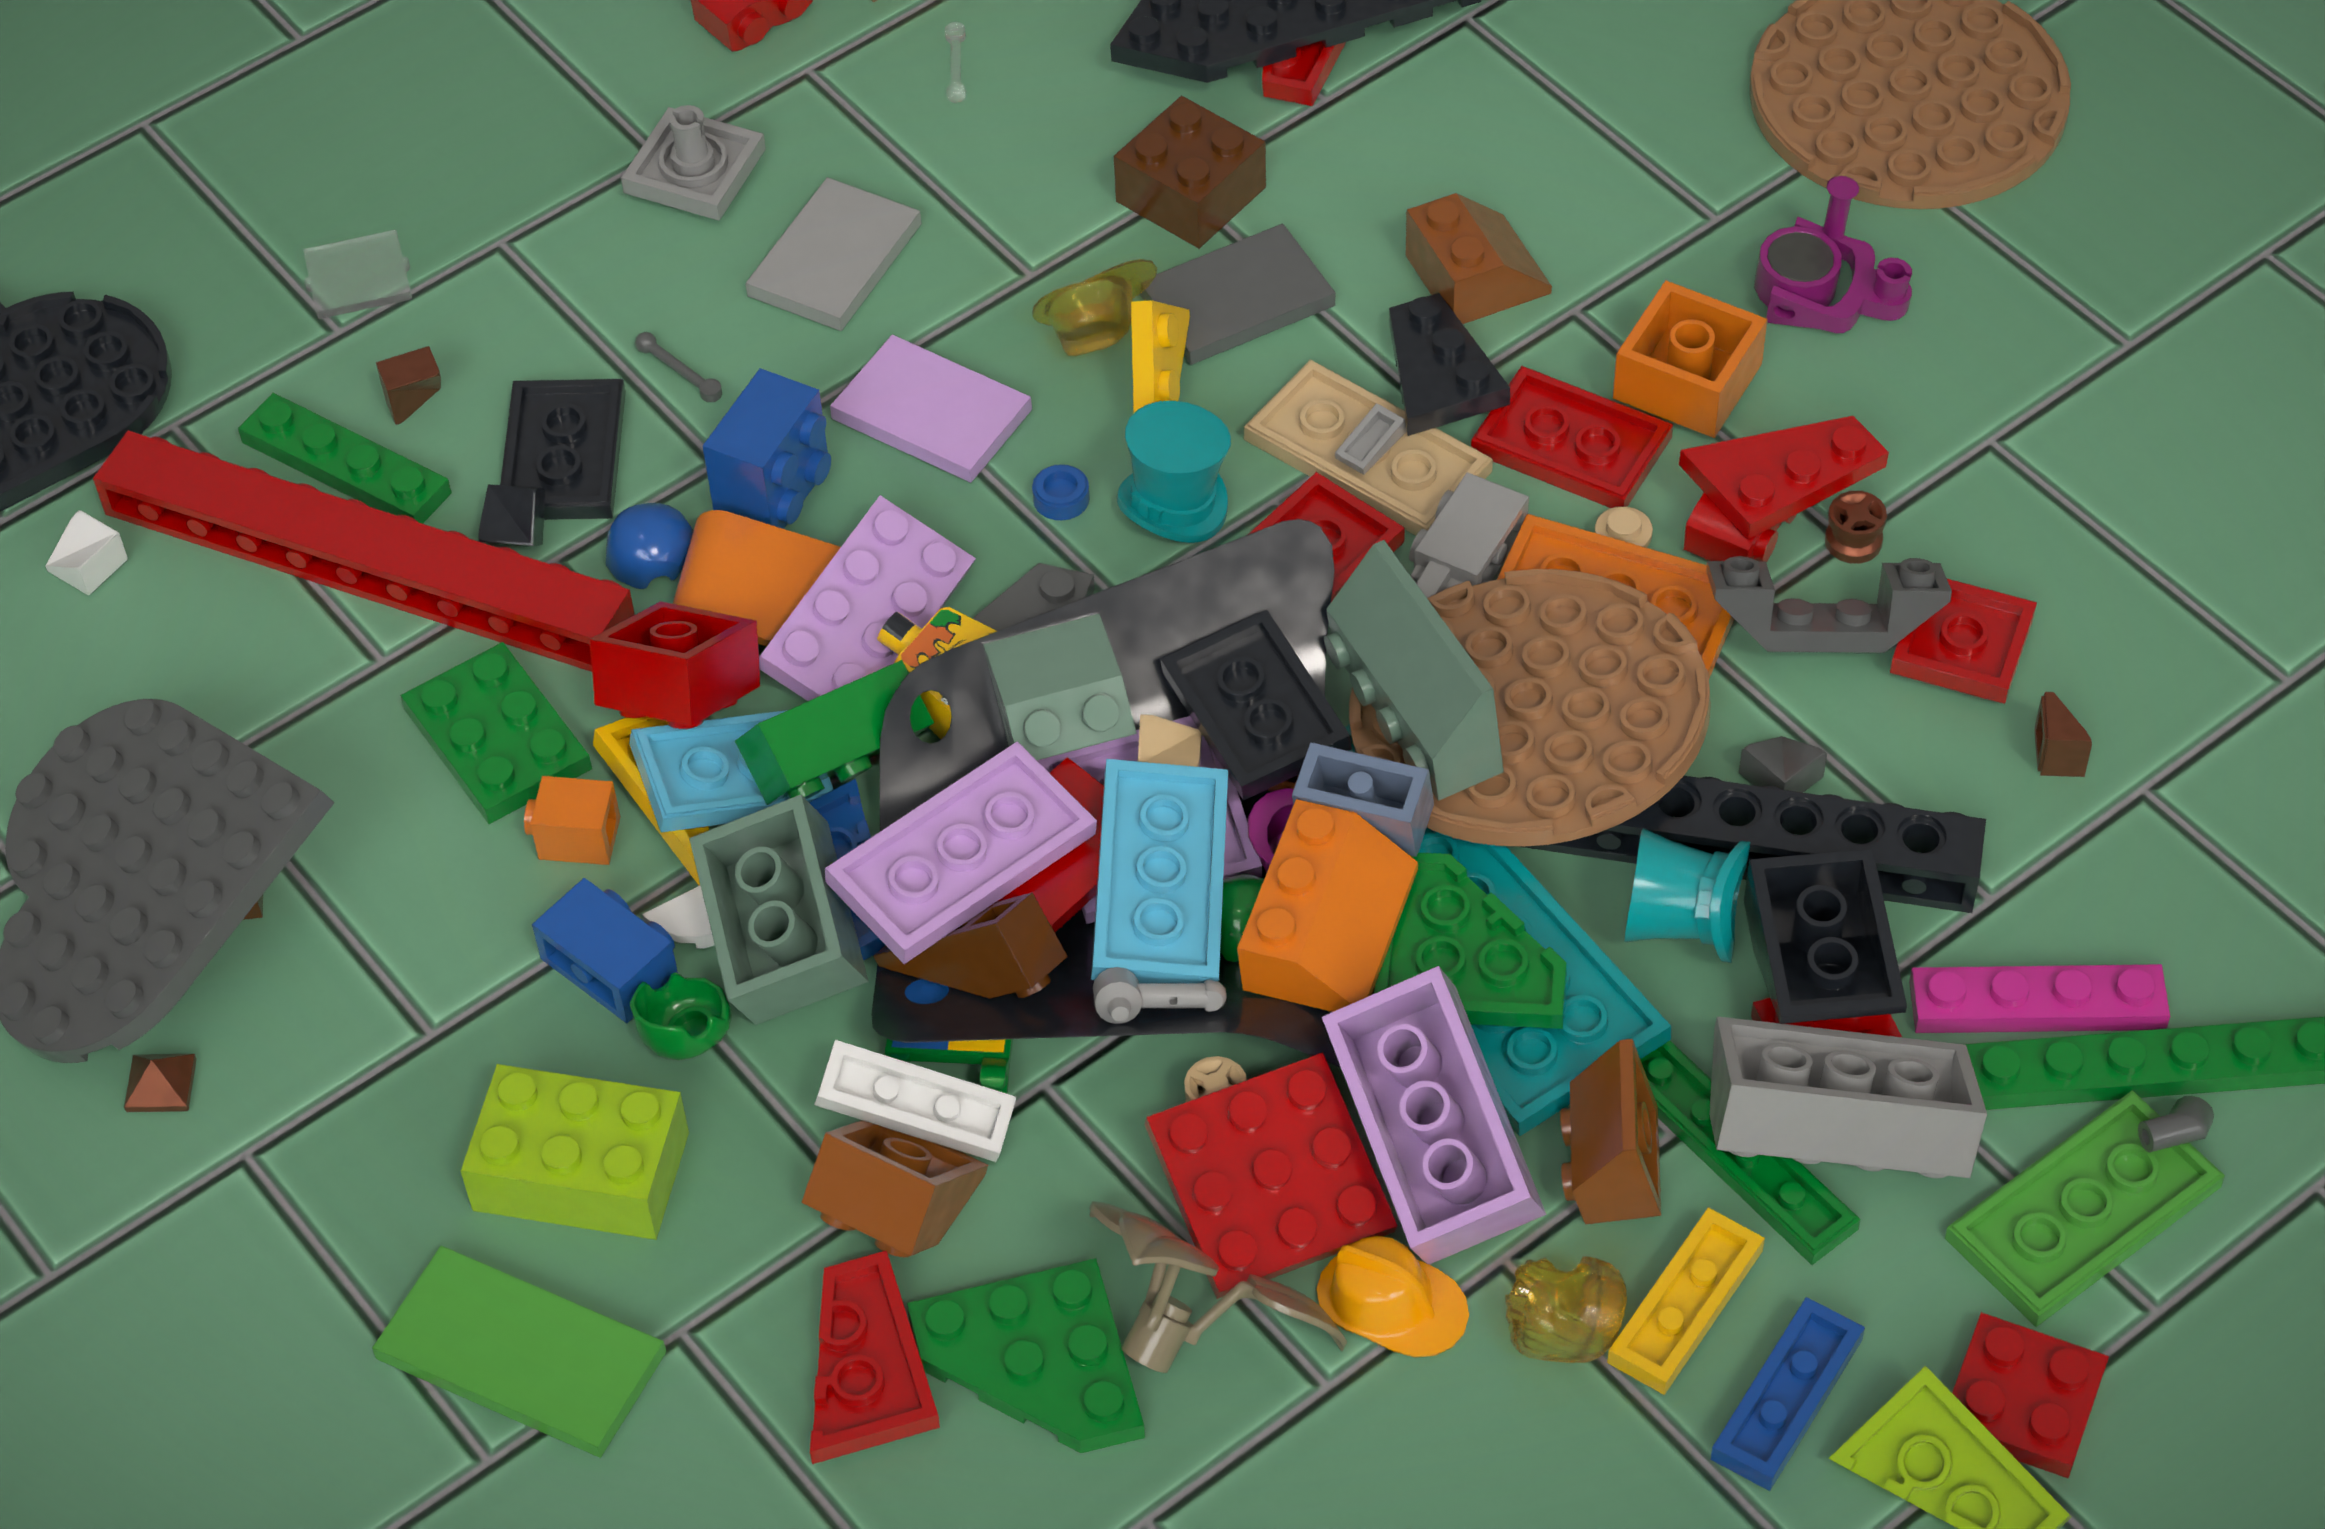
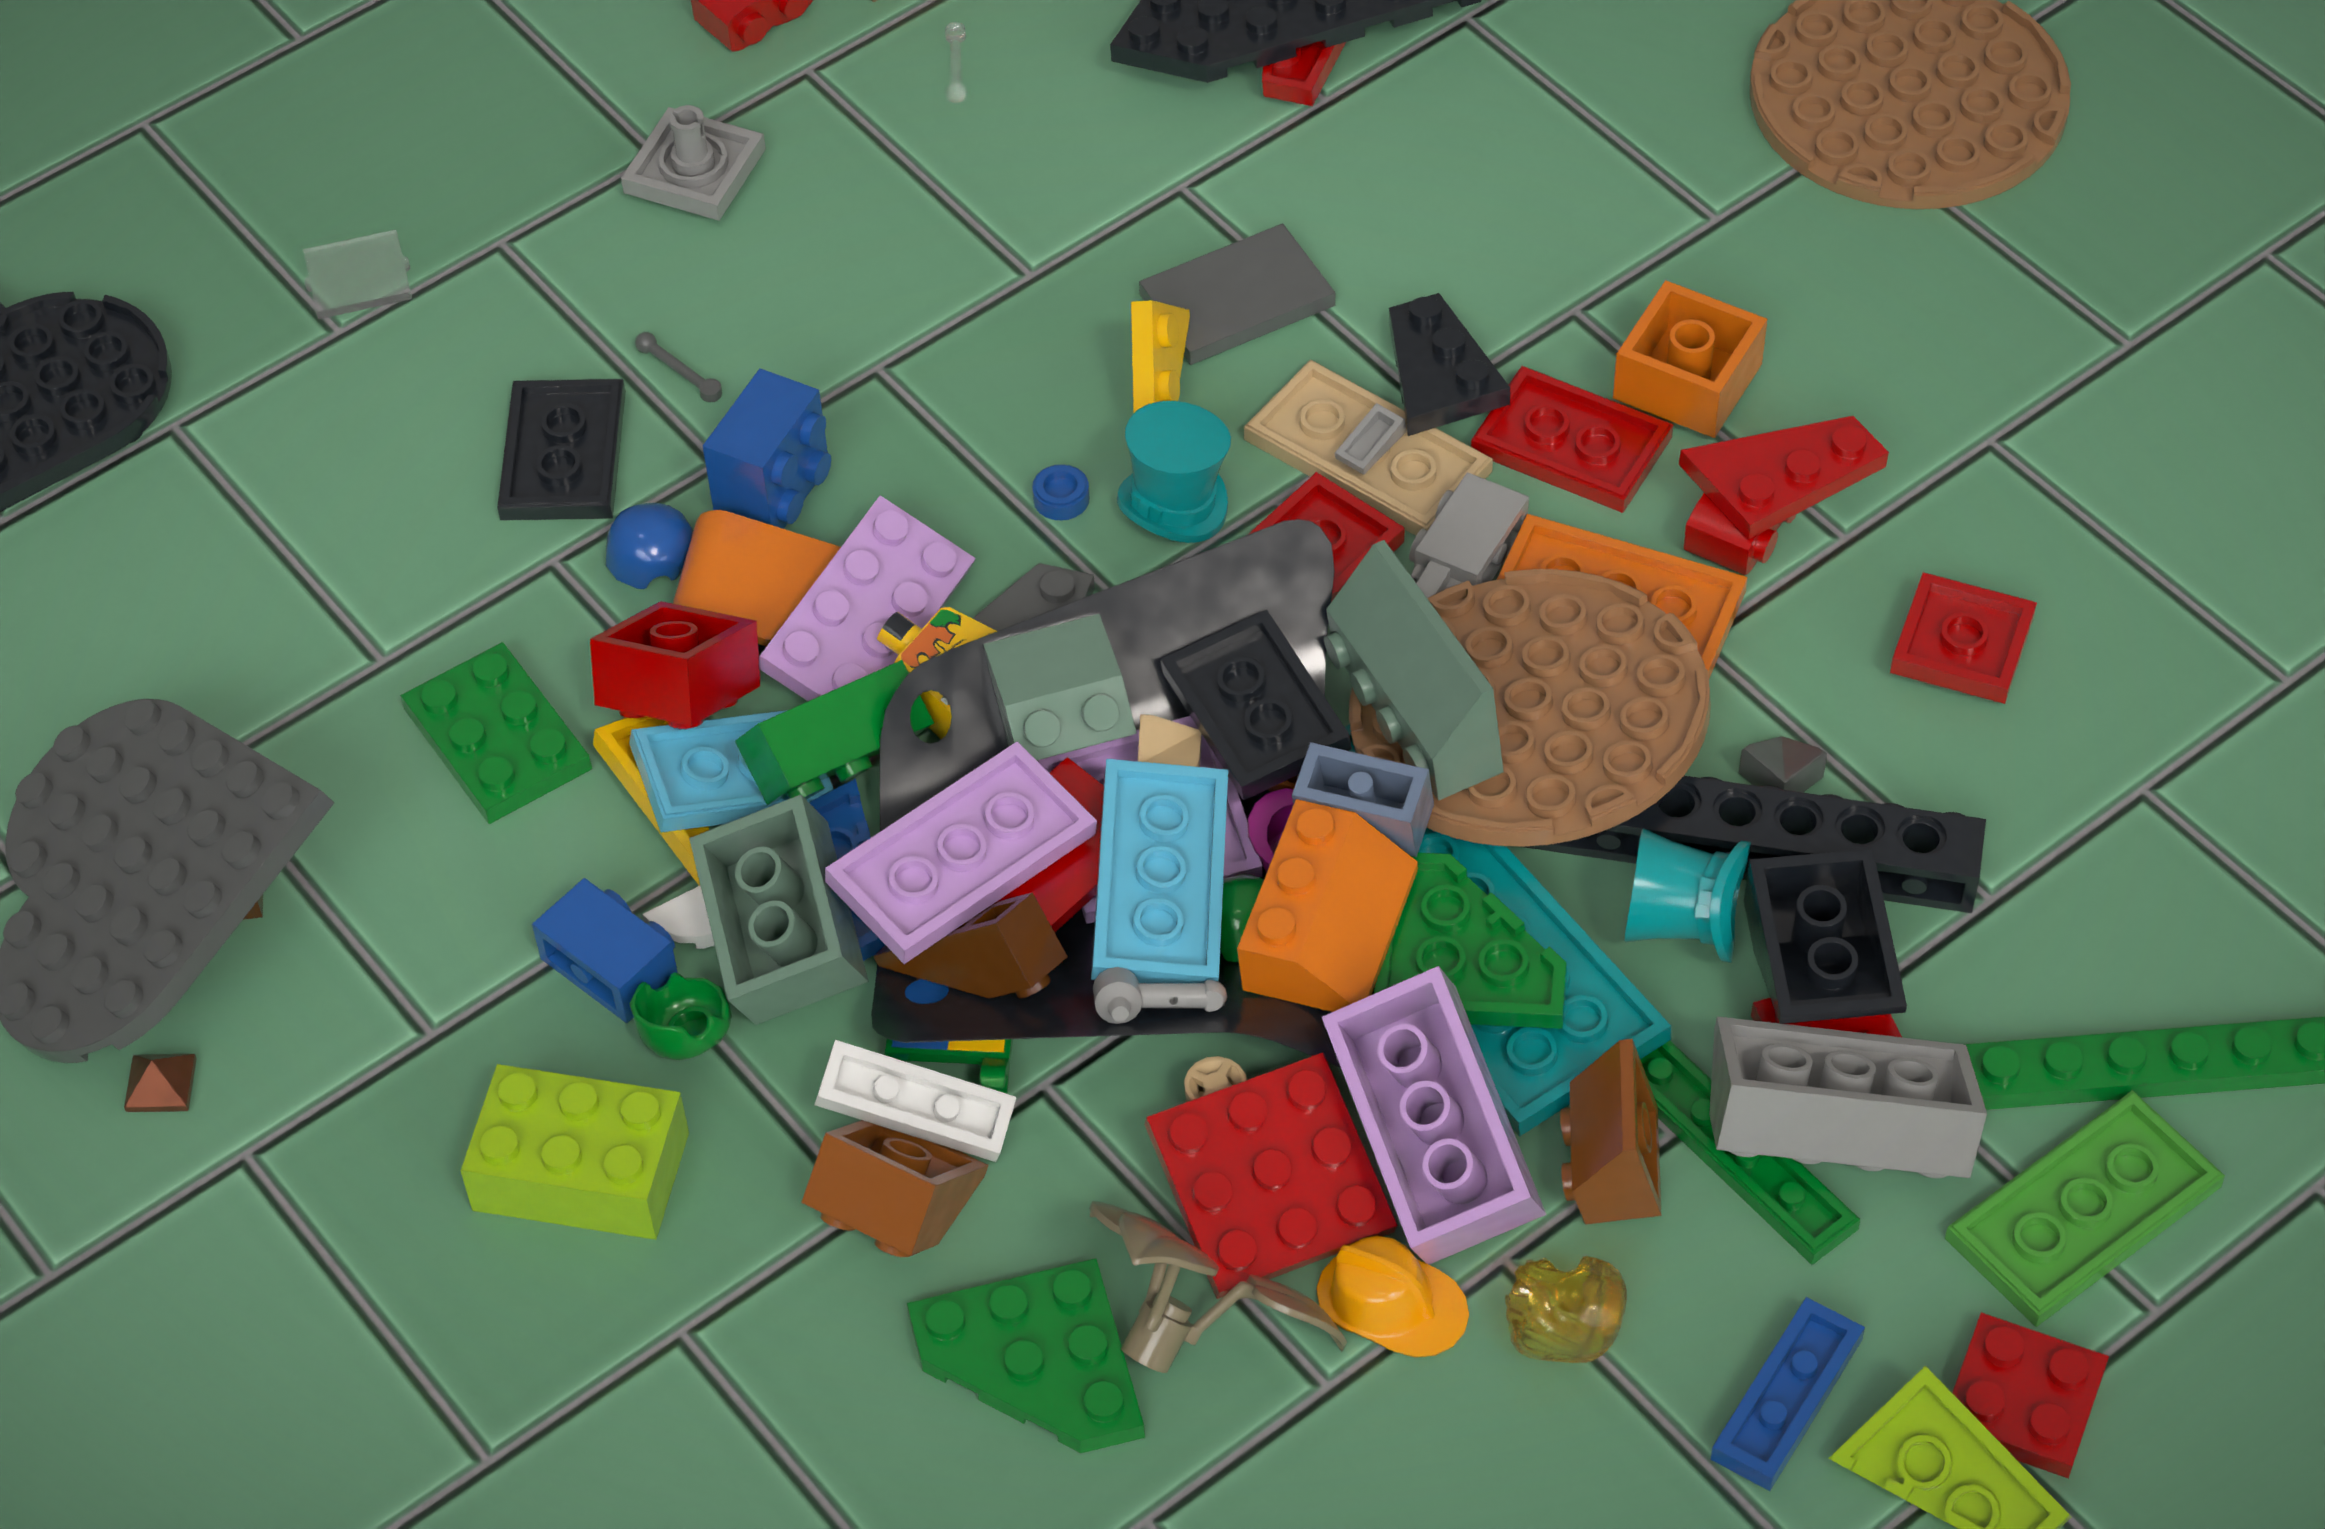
(86, 553): white slope -> none
(343, 459): green plate -> none
(360, 549): red brick -> none
(408, 381): copper slope -> none
(513, 515): black slope -> none
(520, 1351): bright green tile -> none
(573, 820): orange brick -> none
(833, 254): light grey tile -> none
(868, 1363): red wing -> none
(931, 408): lavender tile -> none
(1096, 310): clear yellow piece -> none
(1190, 171): reddish brown brick -> none
(1471, 257): dark orange slope -> none
(1625, 525): tan plate -> none
(1685, 1301): yellow plate -> none
(1802, 269): magenta piece -> none
(1851, 513): copper wheel -> none
(1906, 599): dark grey slope -> none
(2039, 998): dark pink plate -> none
(2060, 740): copper slope -> none
(2187, 1122): dark grey arm -> none

